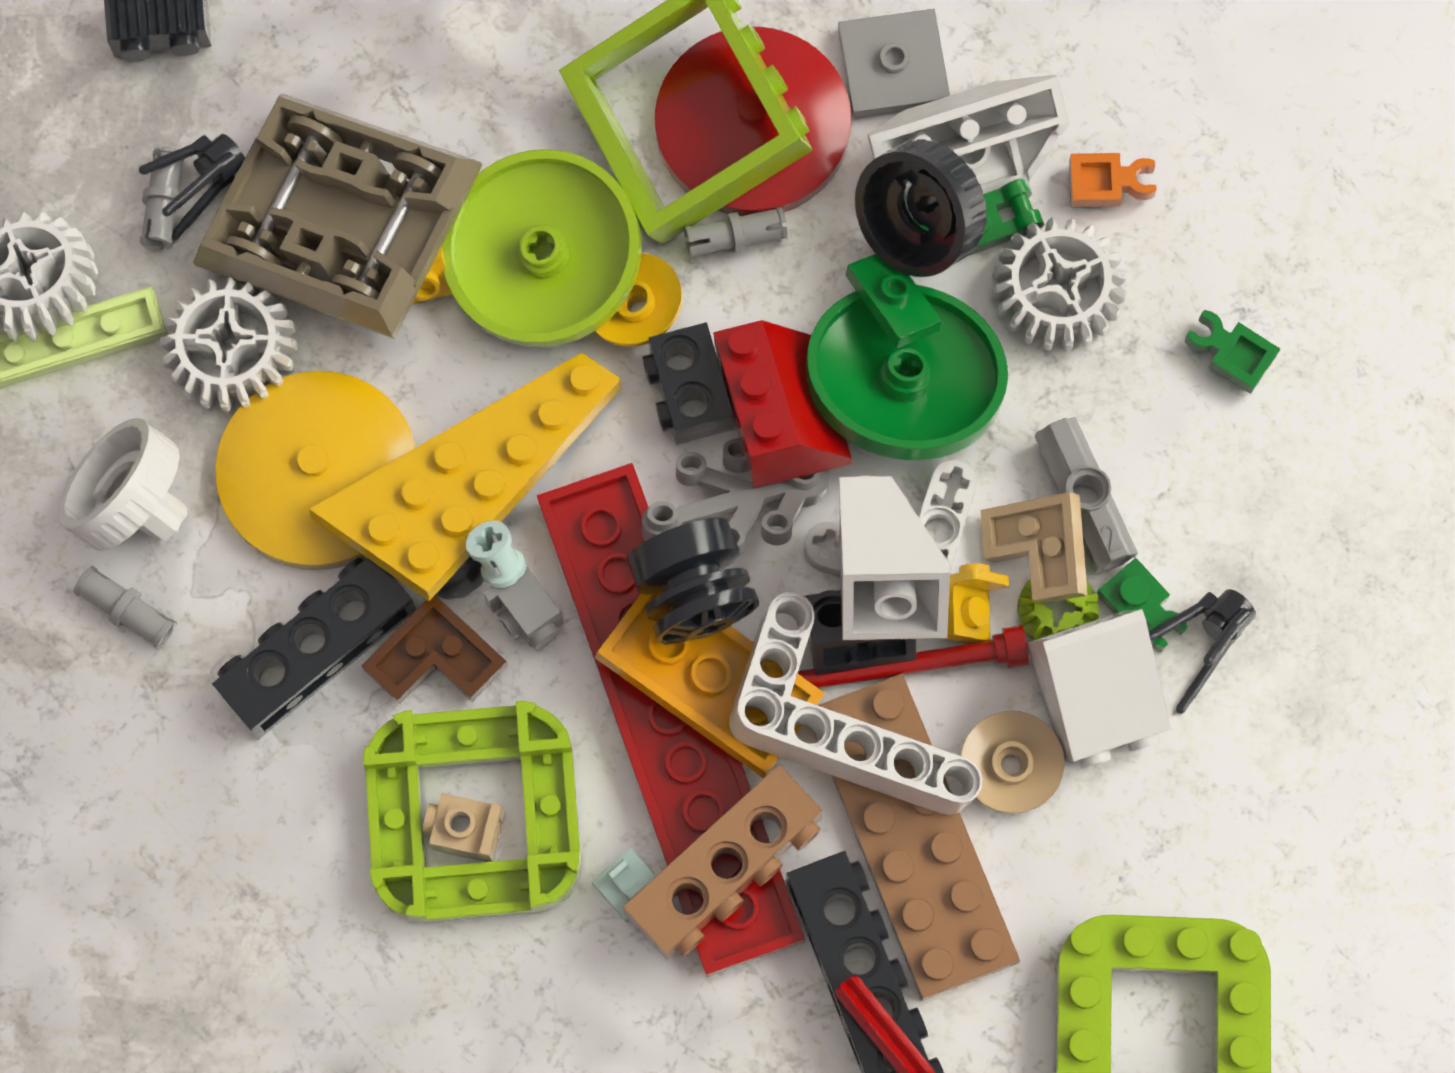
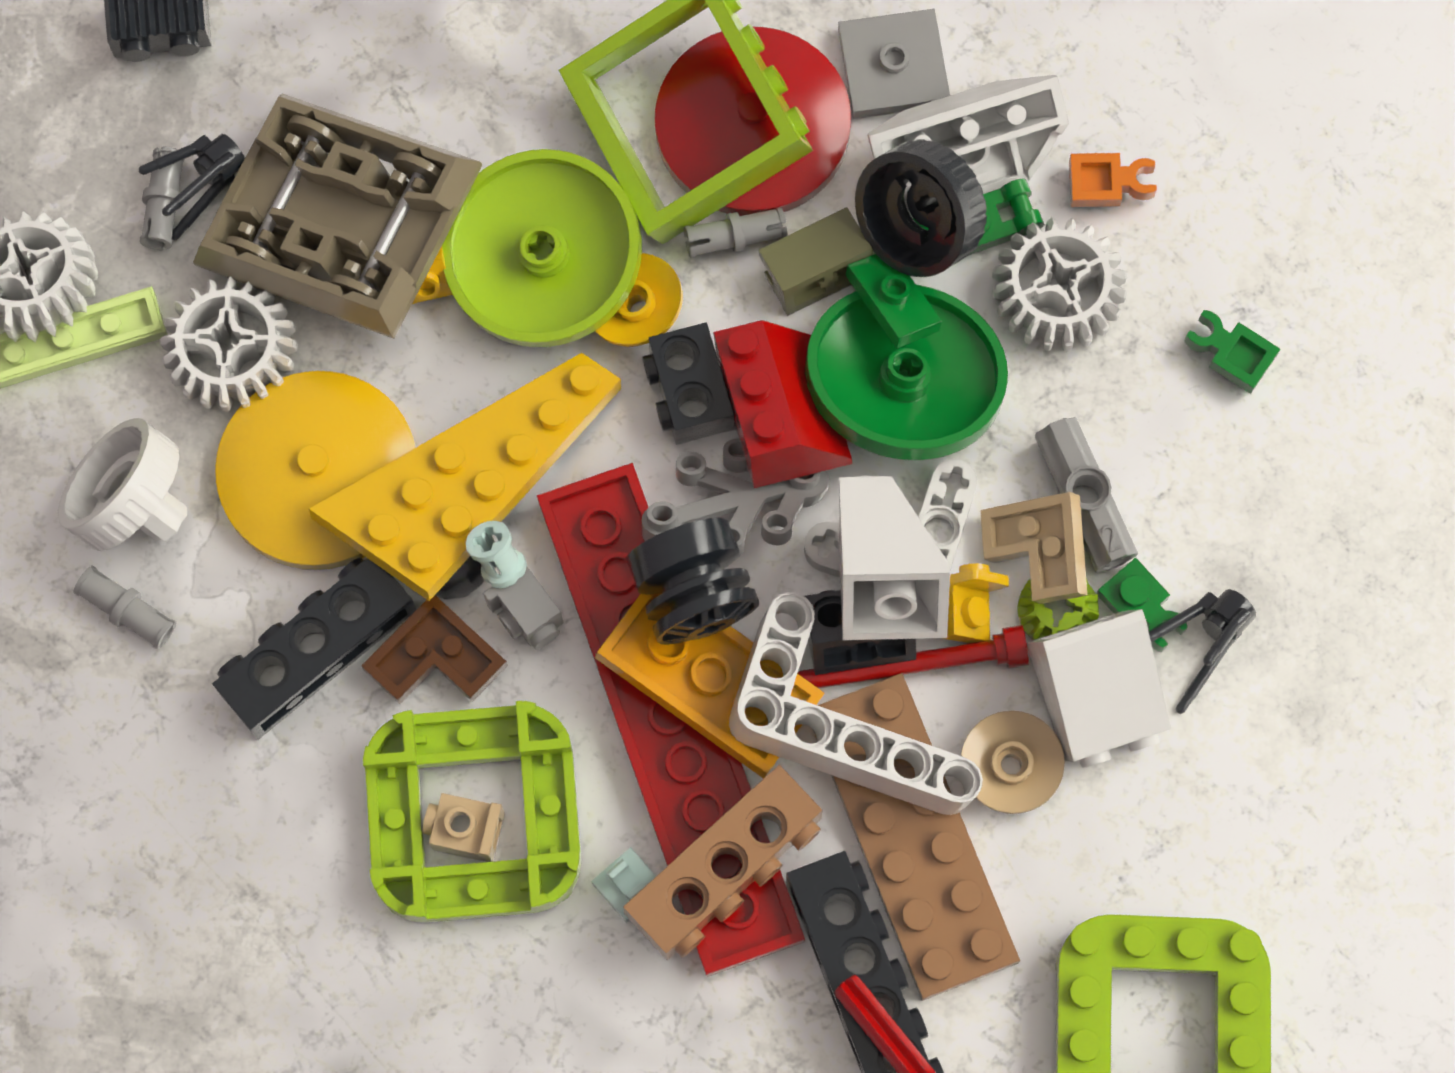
(814, 260): none -> olive hinge

